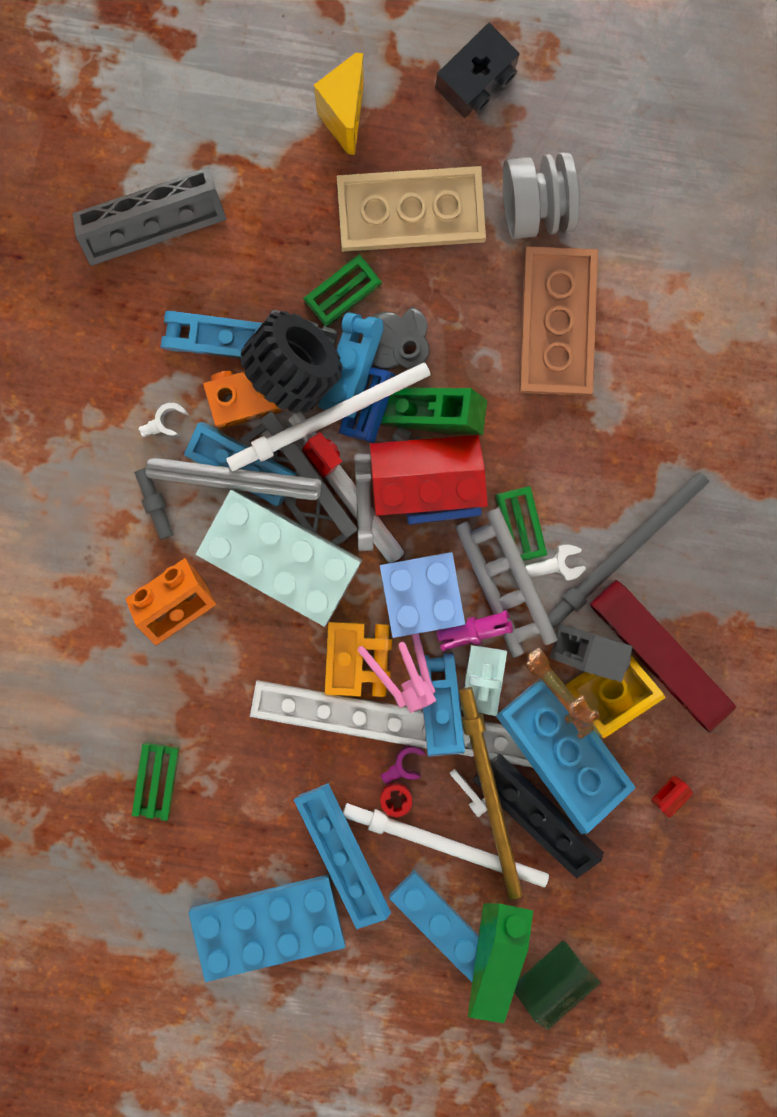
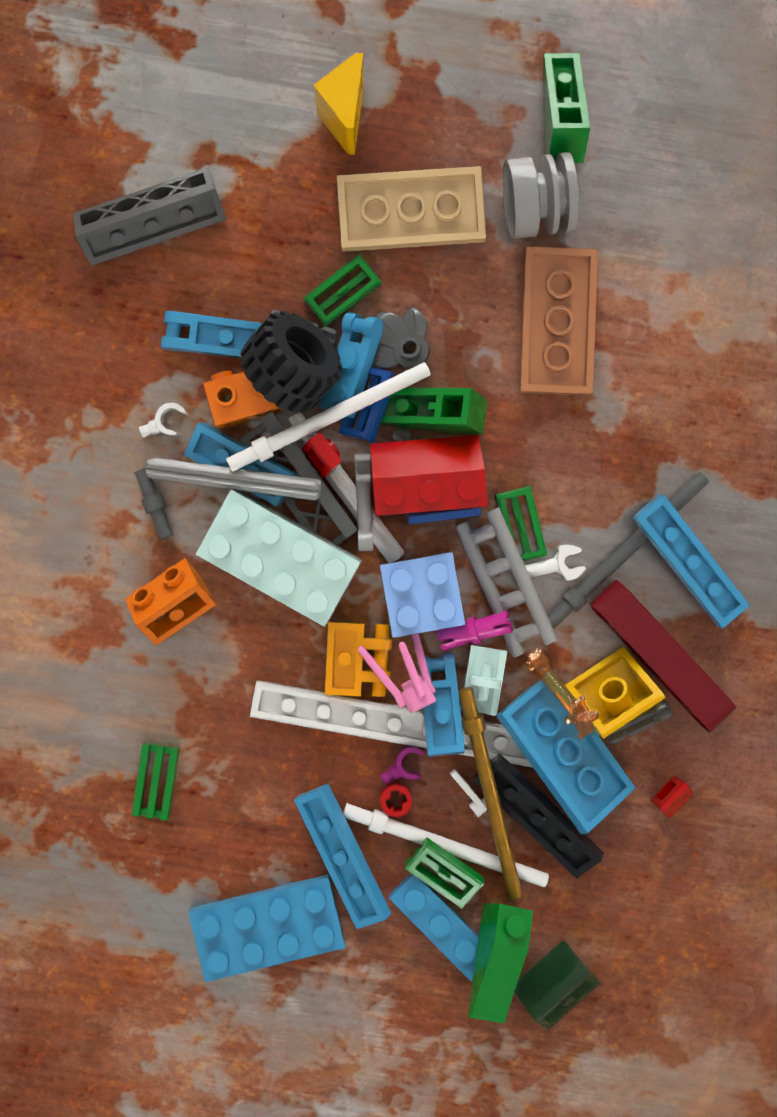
(448, 868): none -> green tile
(484, 52): black brick -> none
(565, 106): none -> green slope
(591, 653): dark grey brick -> none
(659, 712): none -> dark grey axle
(690, 561): none -> dark azure plate

